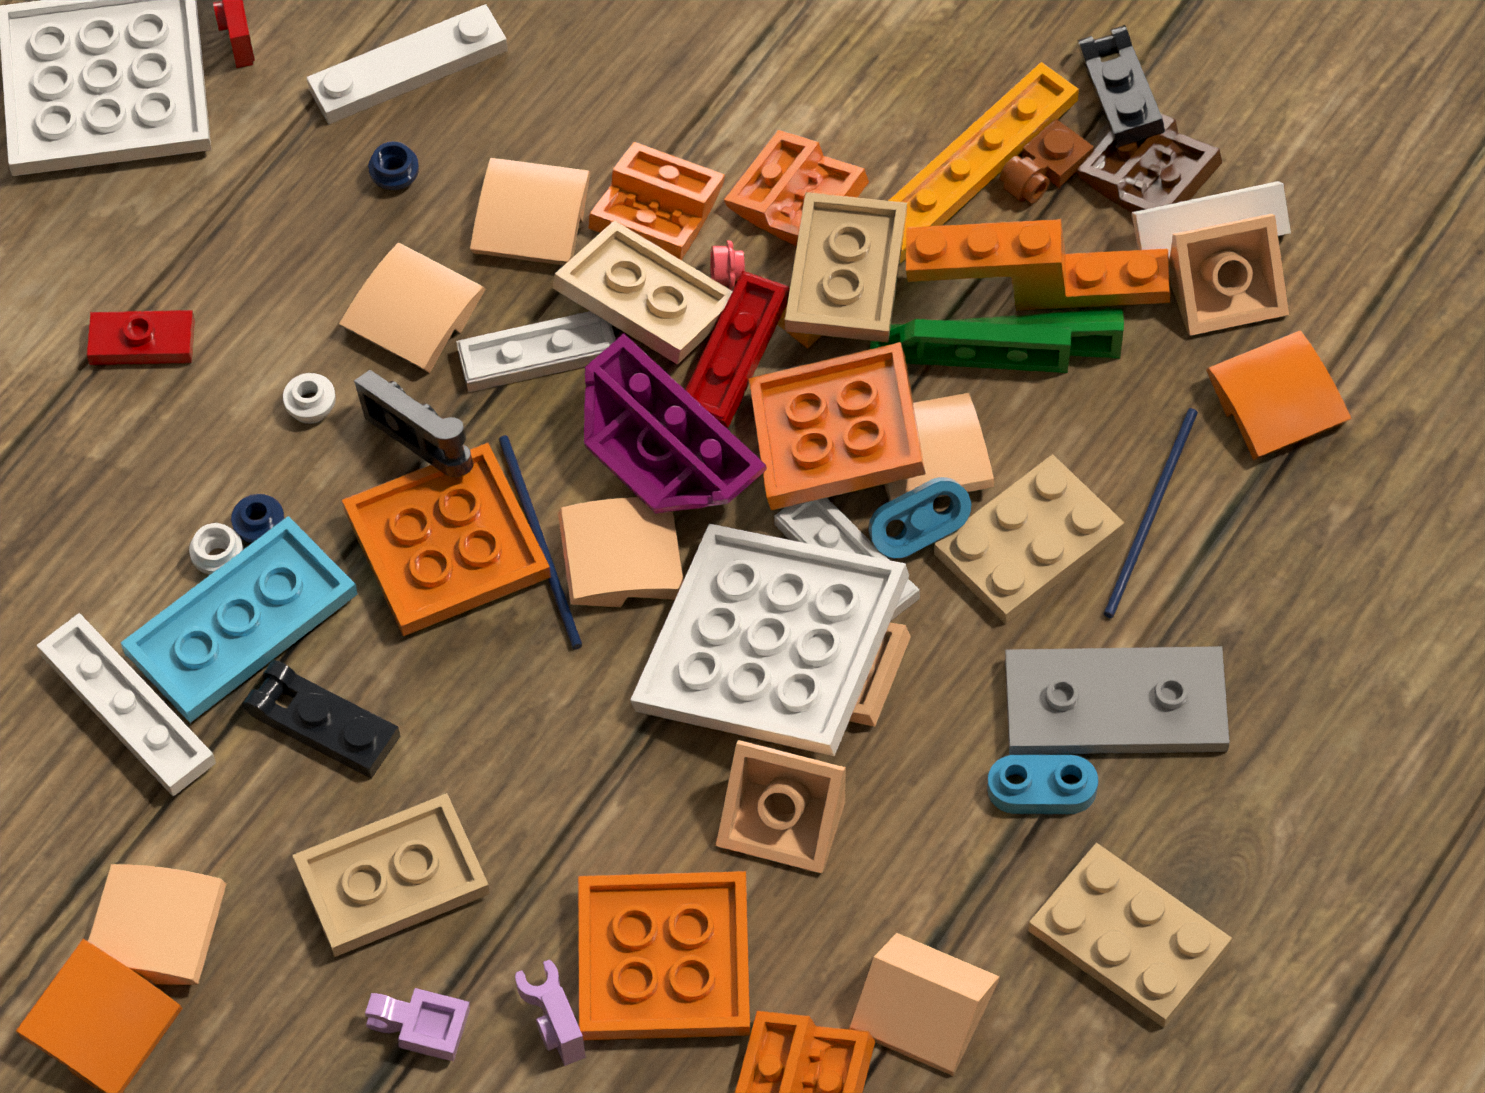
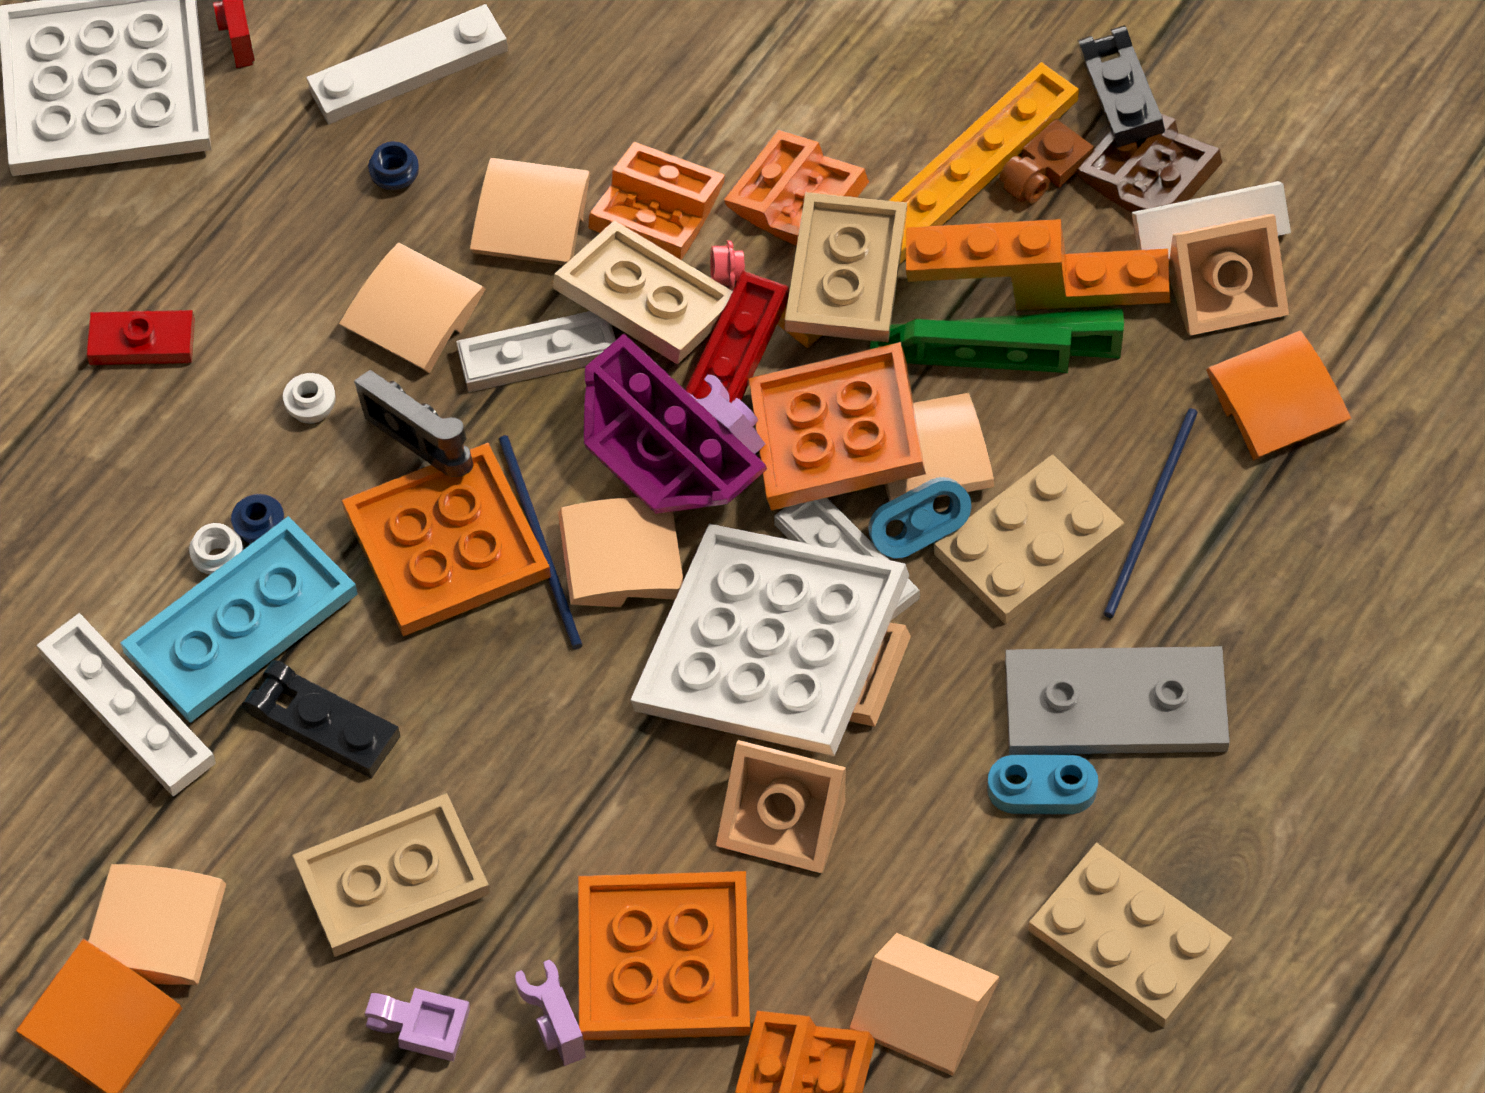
(733, 415): none -> lavender plate

